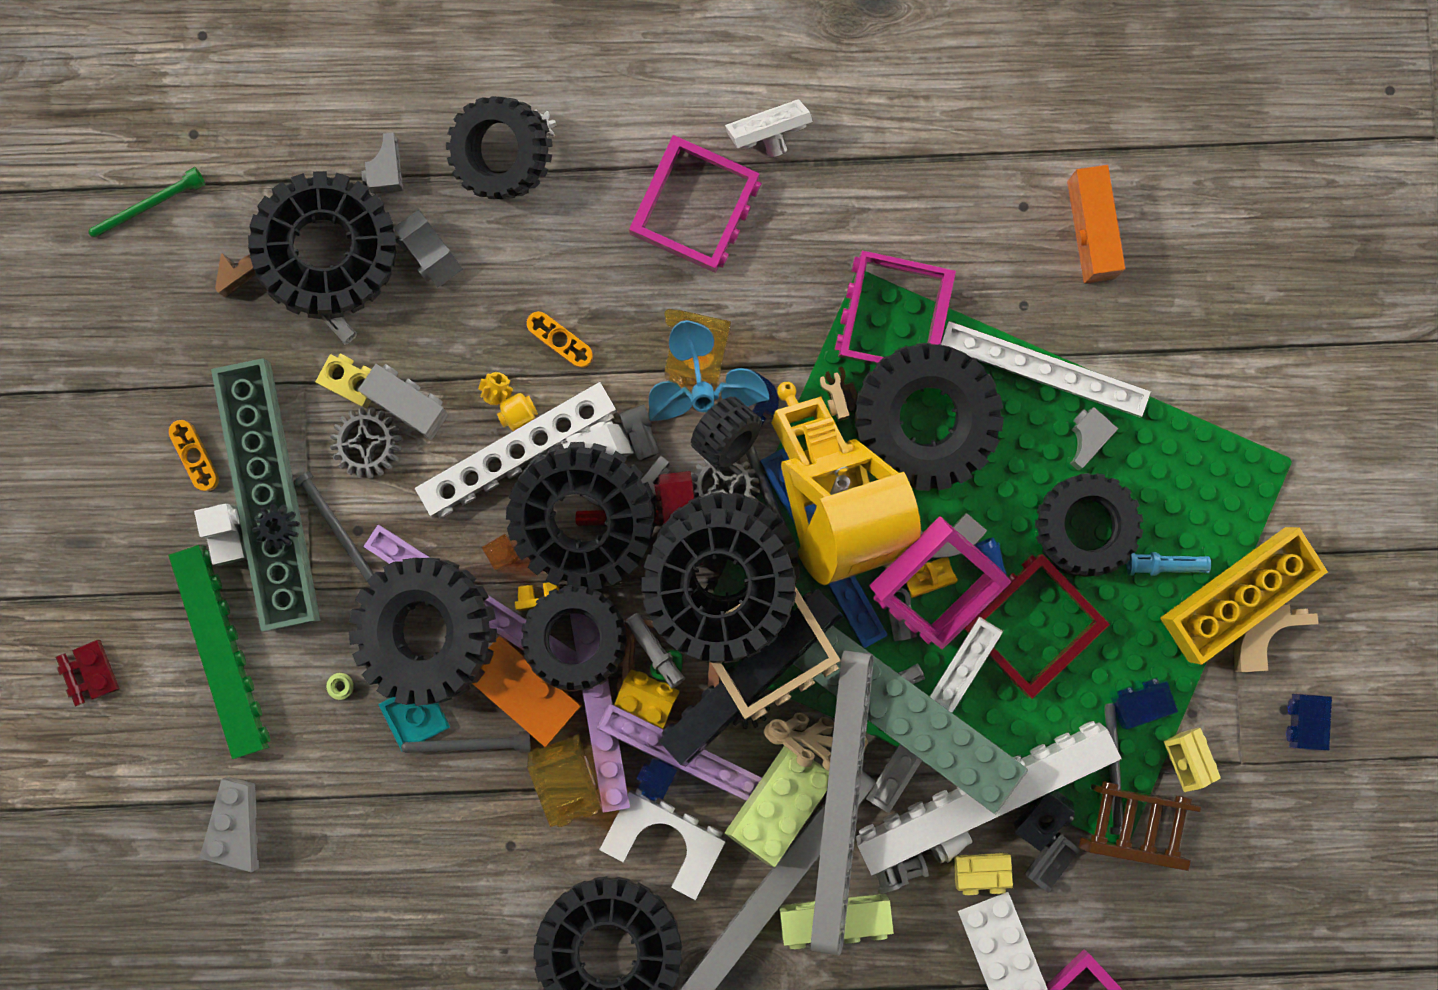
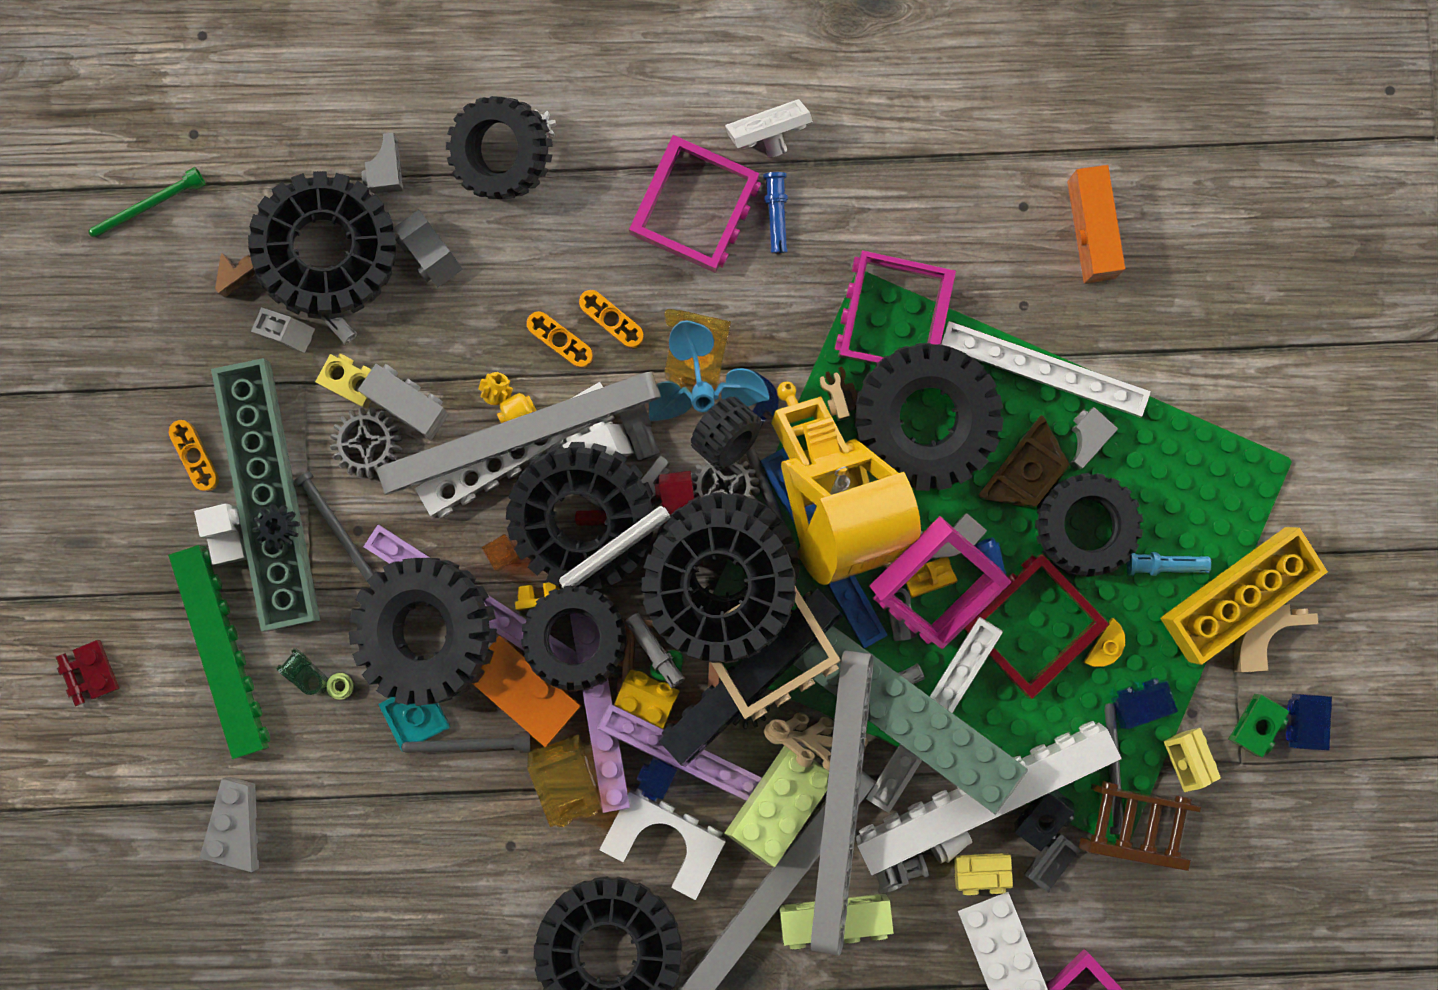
(283, 329): none -> light grey arch
(299, 670): none -> clear green piece
(518, 433): none -> light grey beam
(600, 301): none -> light orange beam
(615, 547): none -> white axle
(776, 198): none -> blue pin
(1029, 470): none -> dark brown wing
(1108, 646): none -> yellow plate
(1245, 730): none -> green brick

